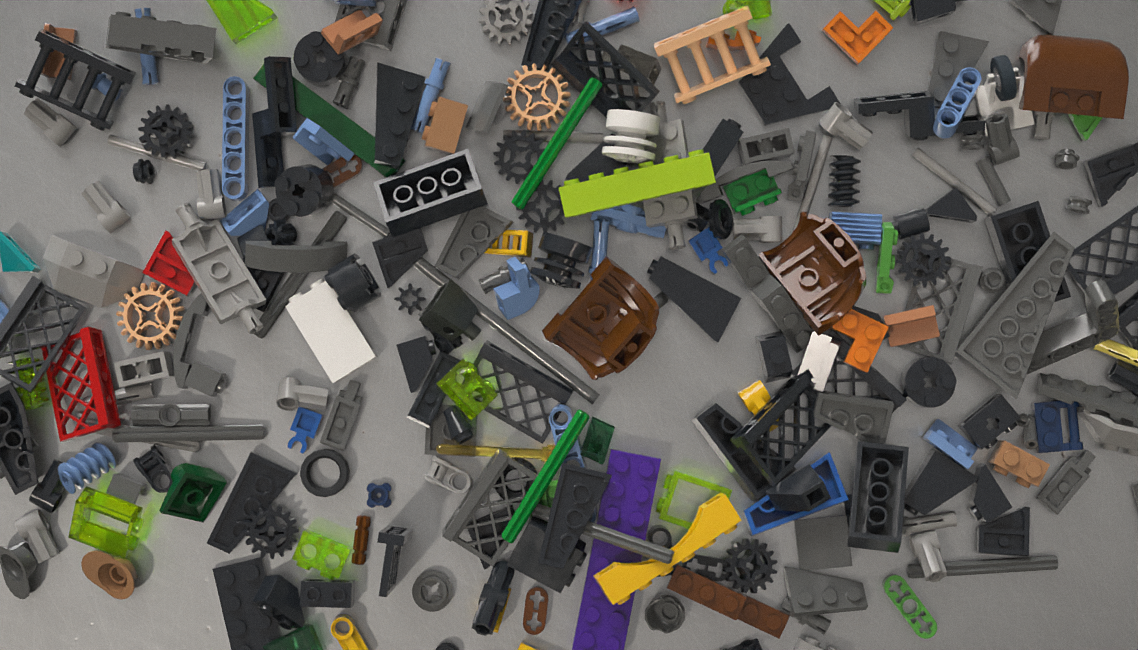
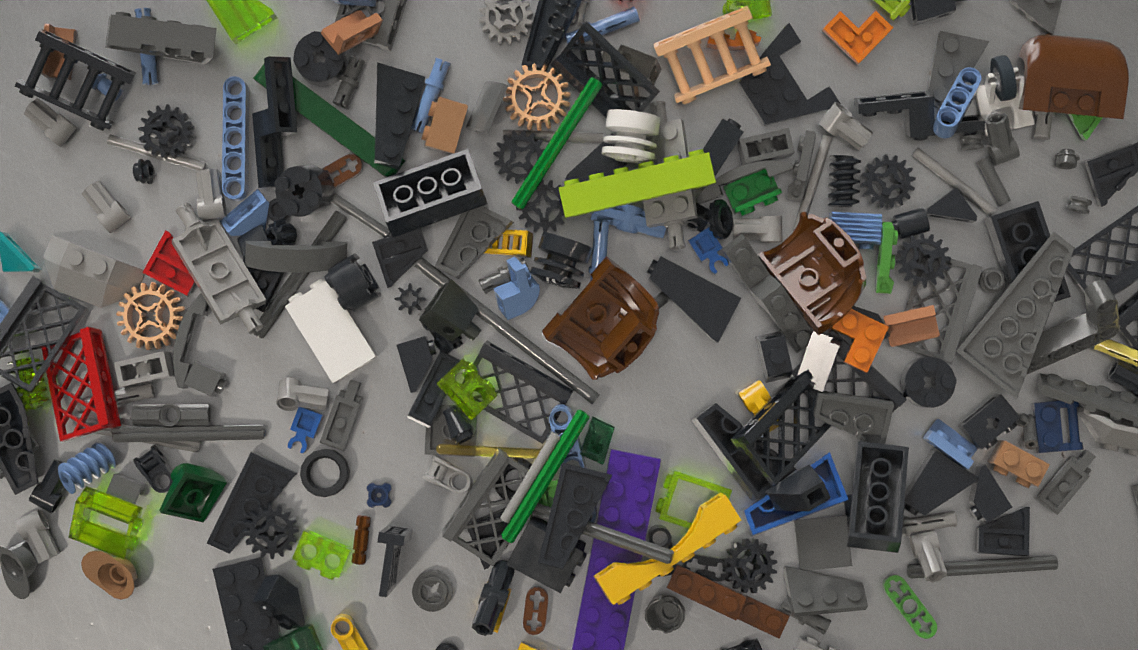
(321, 143): medium blue bracket -> none
(327, 593): black brick -> none
(530, 477): none -> light grey bar
(884, 192): none -> black gear

